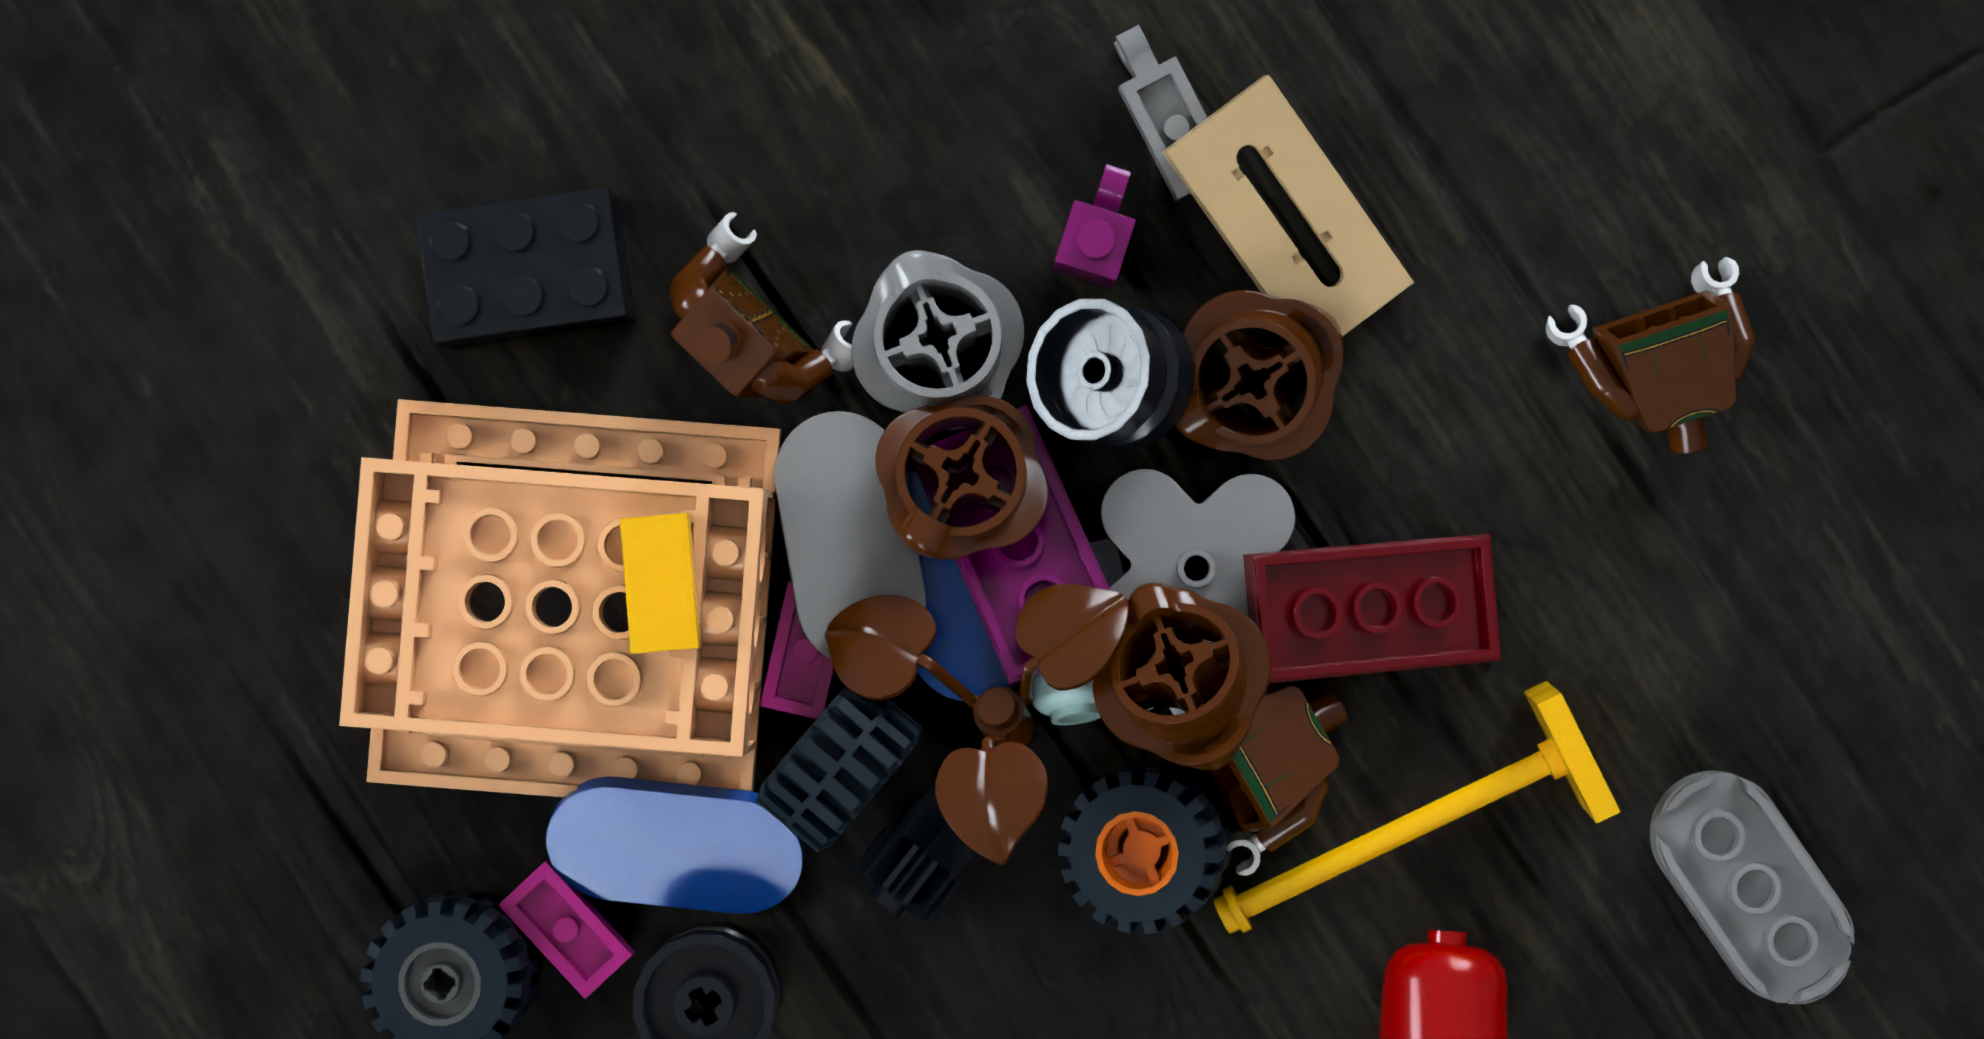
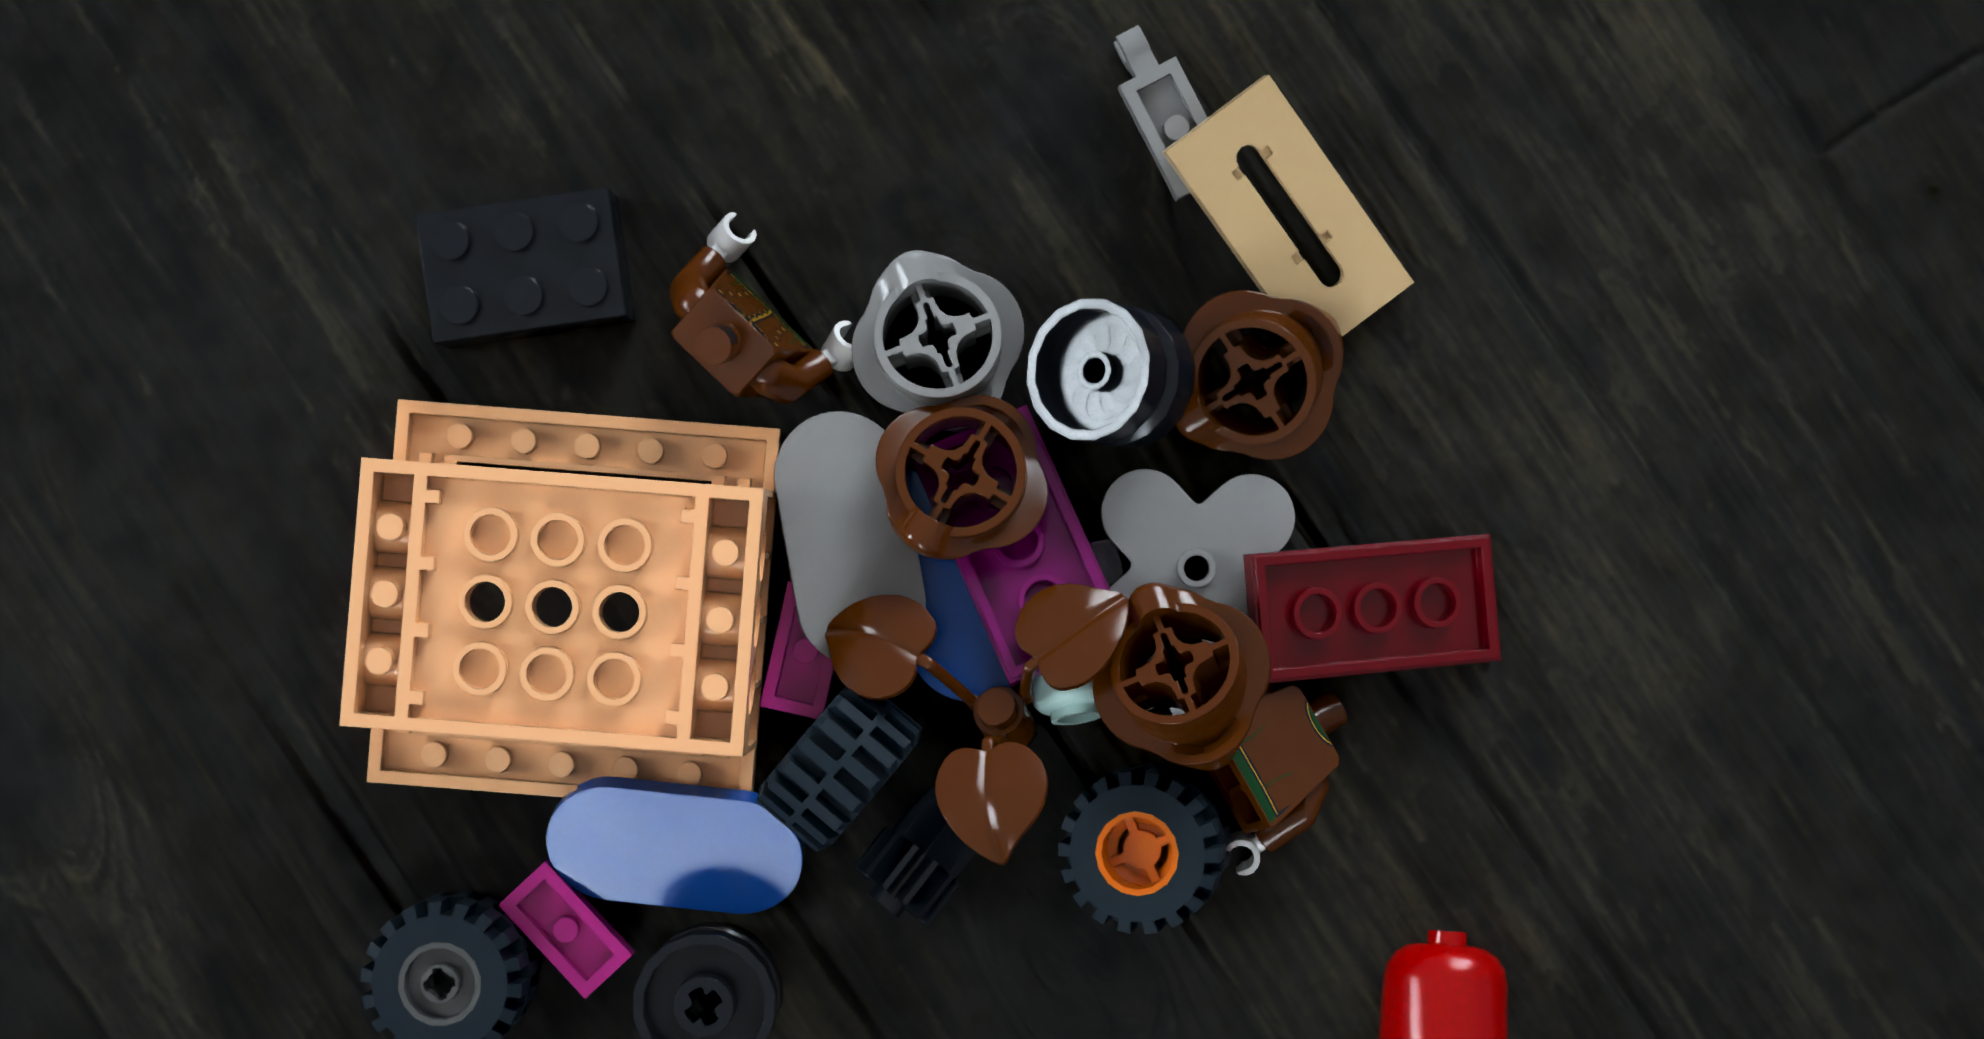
(660, 583): yellow tile -> none
(1097, 234): magenta brick -> none
(1560, 755): yellow tile -> none
(1668, 361): reddish brown torso -> none
(1752, 887): light grey tile -> none

